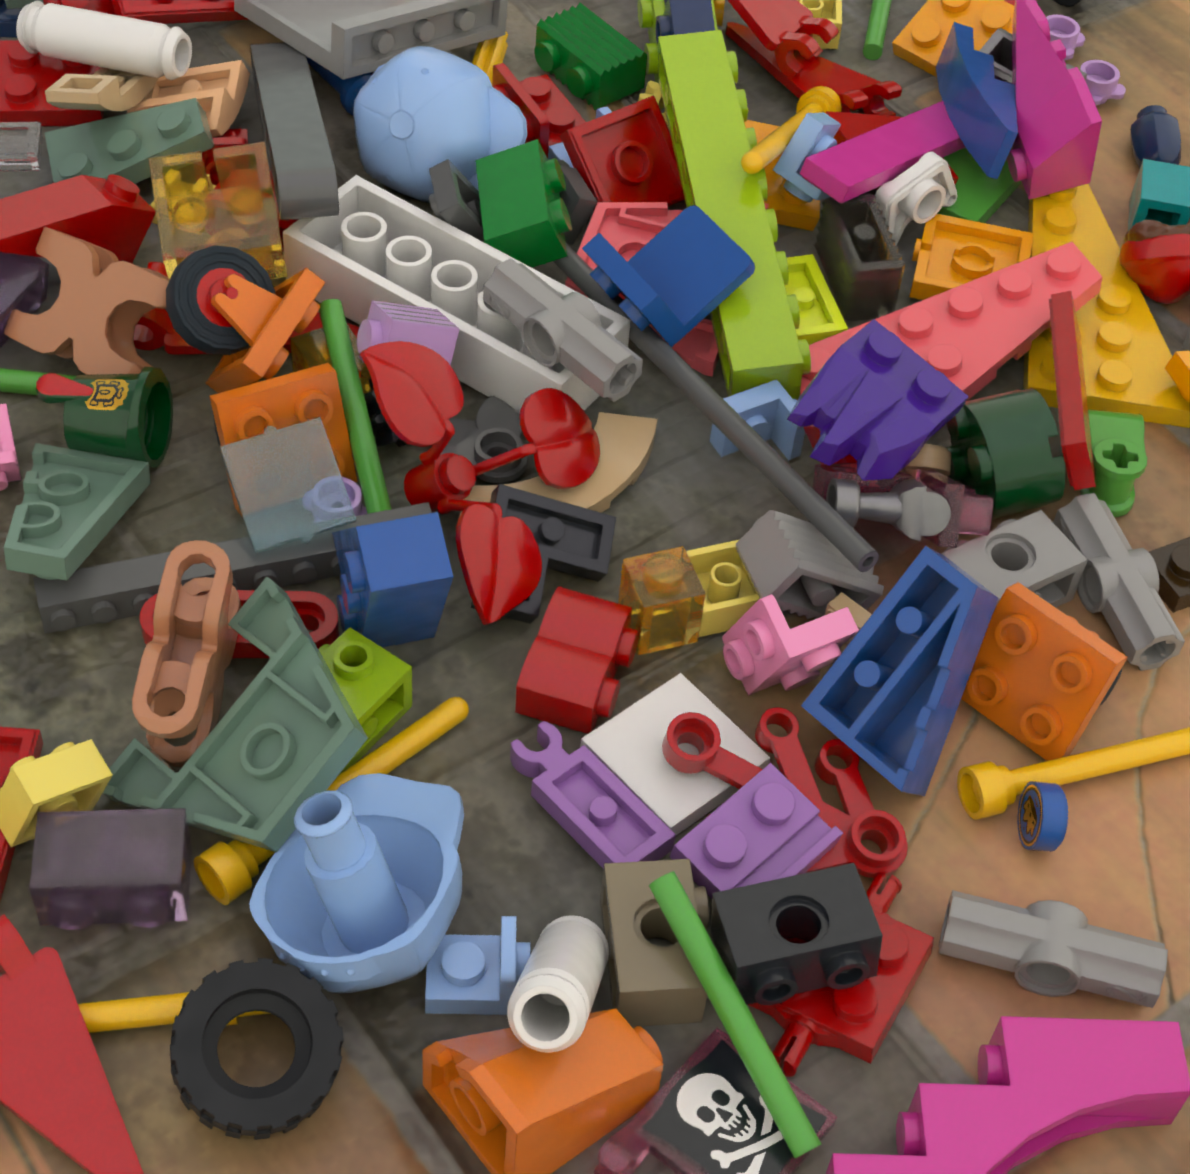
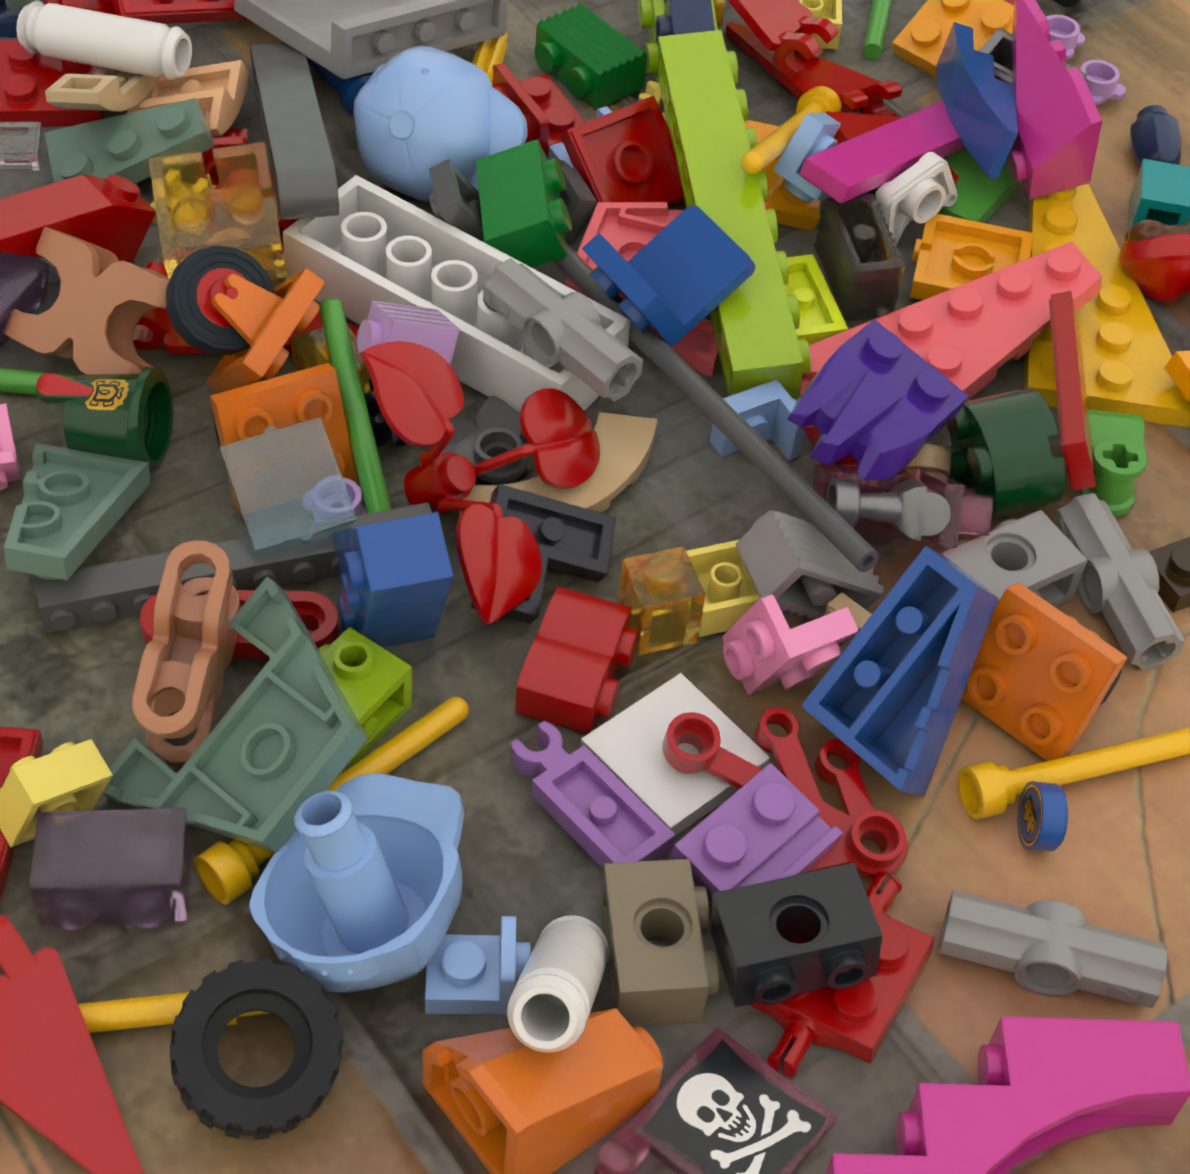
(734, 1015): bright green piece -> none

